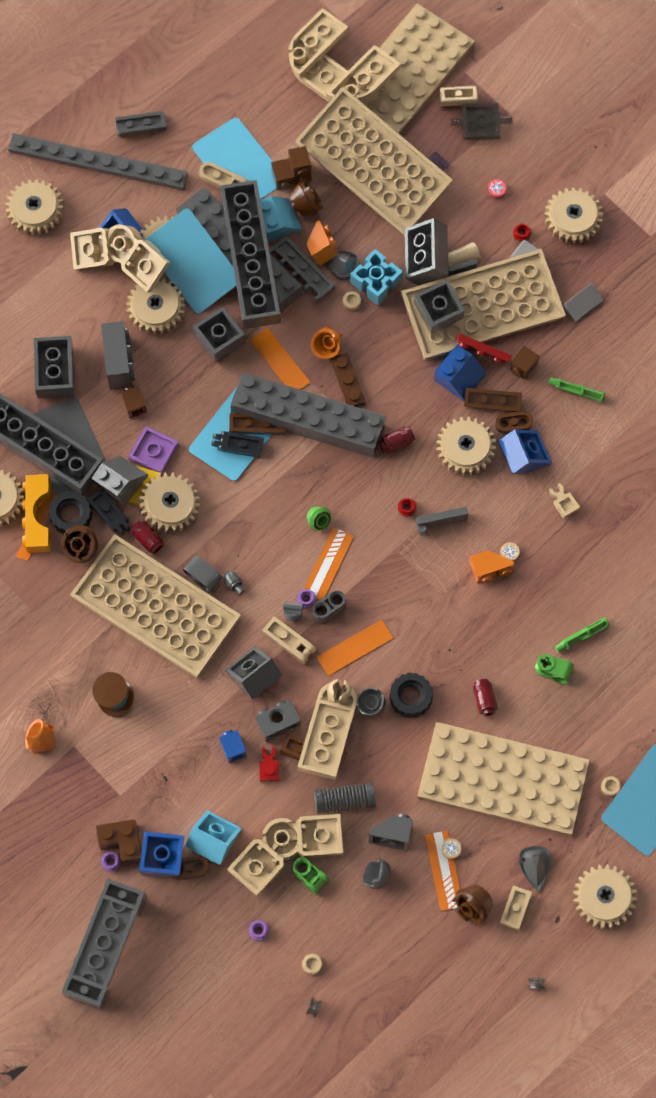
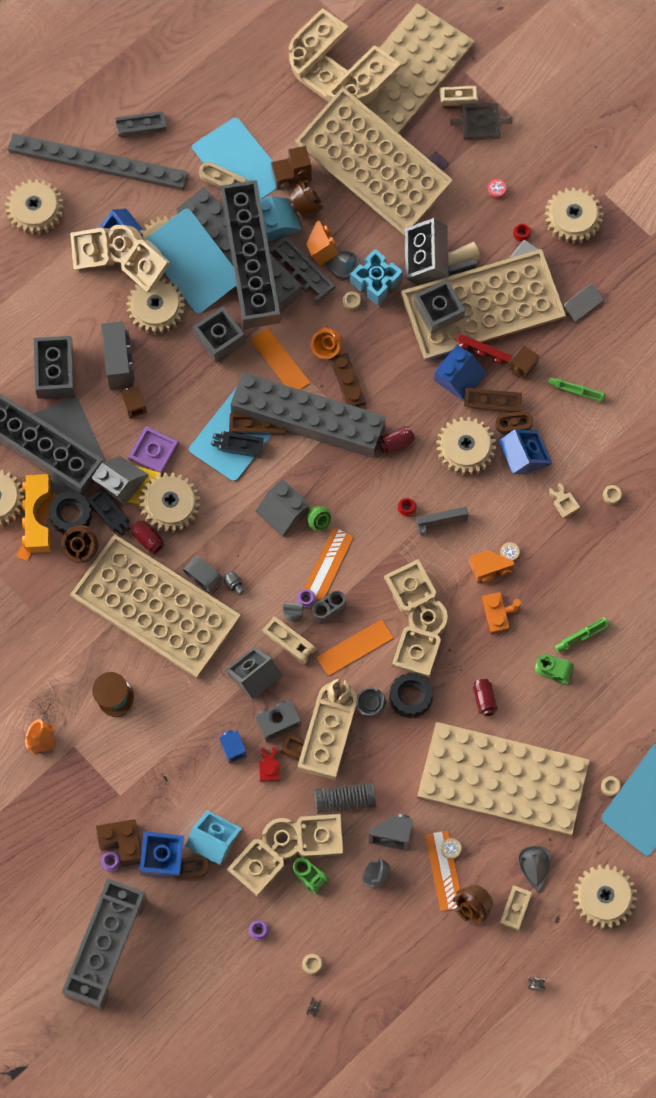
(282, 507): none -> dark grey slope
(416, 598): none -> tan plate
(496, 612): none -> orange plate
(612, 495): none -> tan tile

